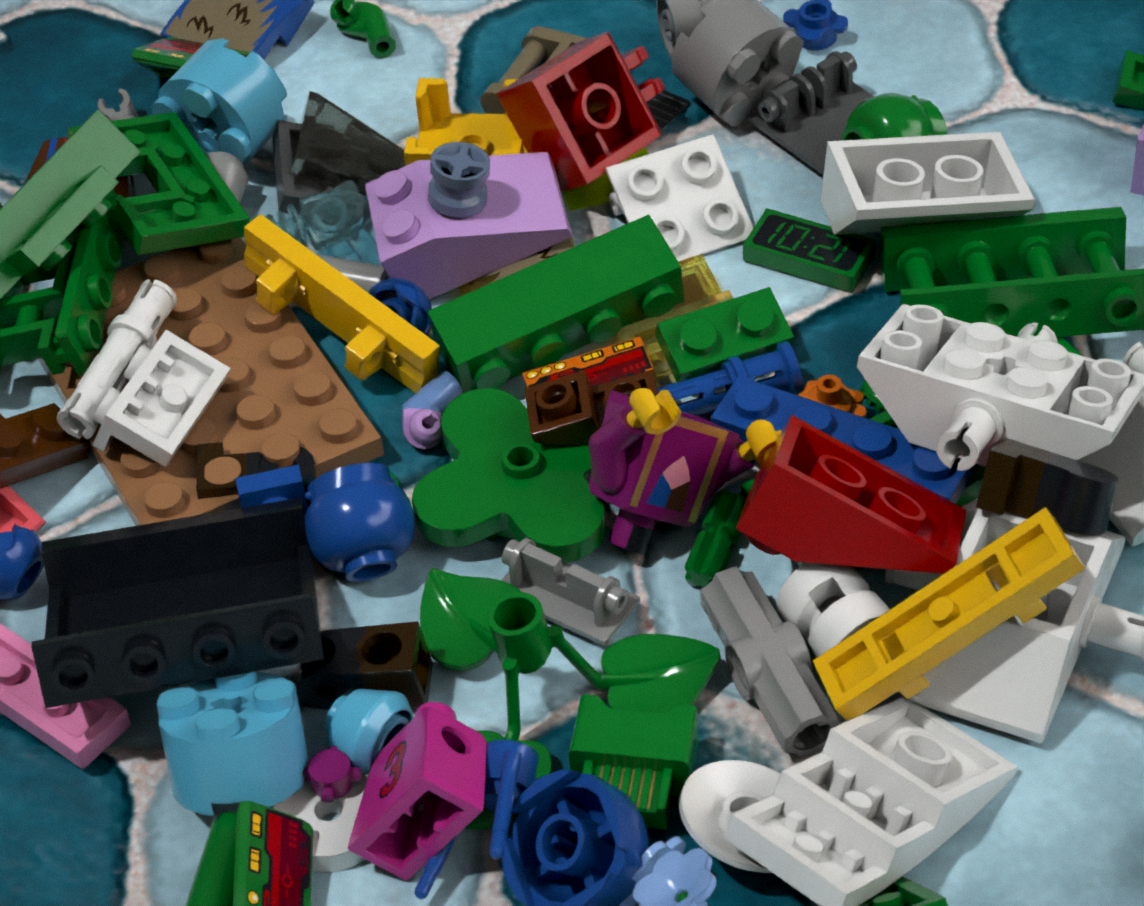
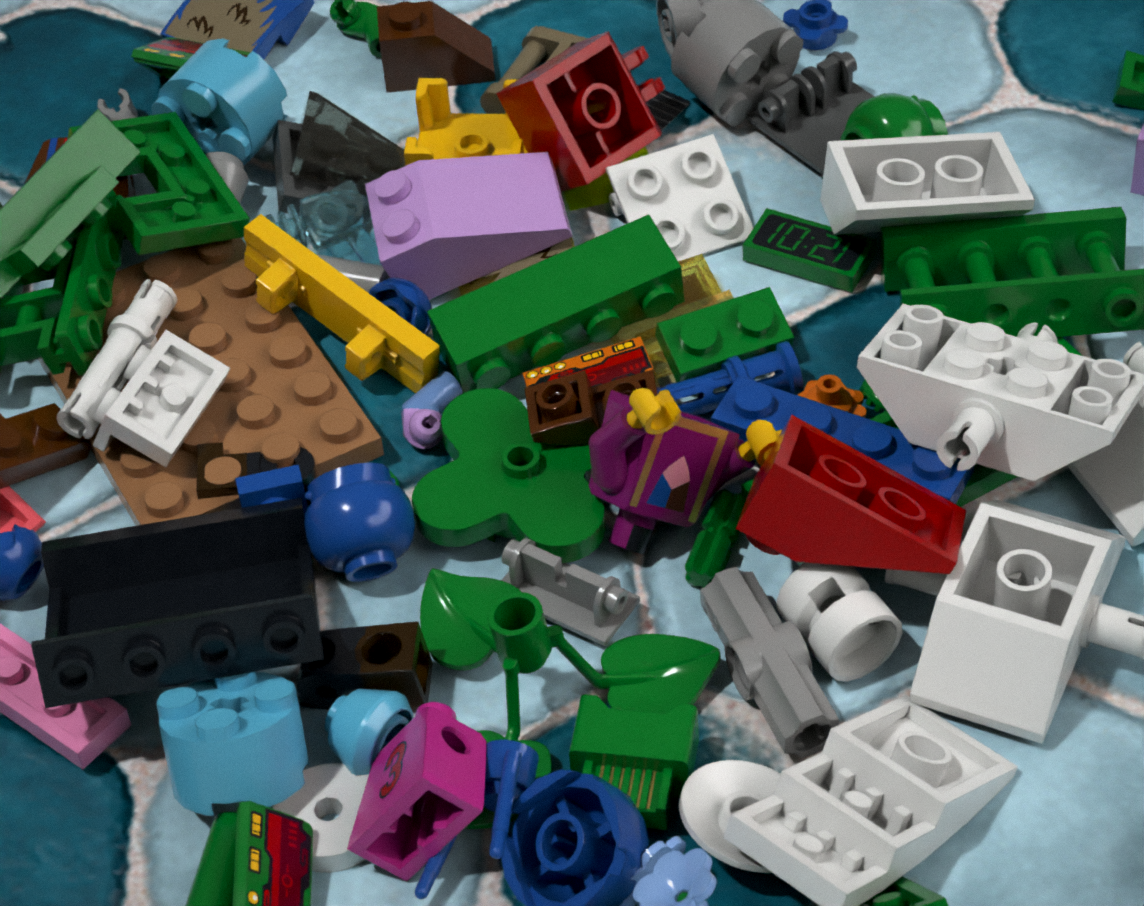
(331, 774): magenta piece -> none
(431, 43): none -> reddish brown slope
(458, 179): sand blue wheel -> none
(948, 616): yellow hinge -> none
(1029, 479): leg -> none

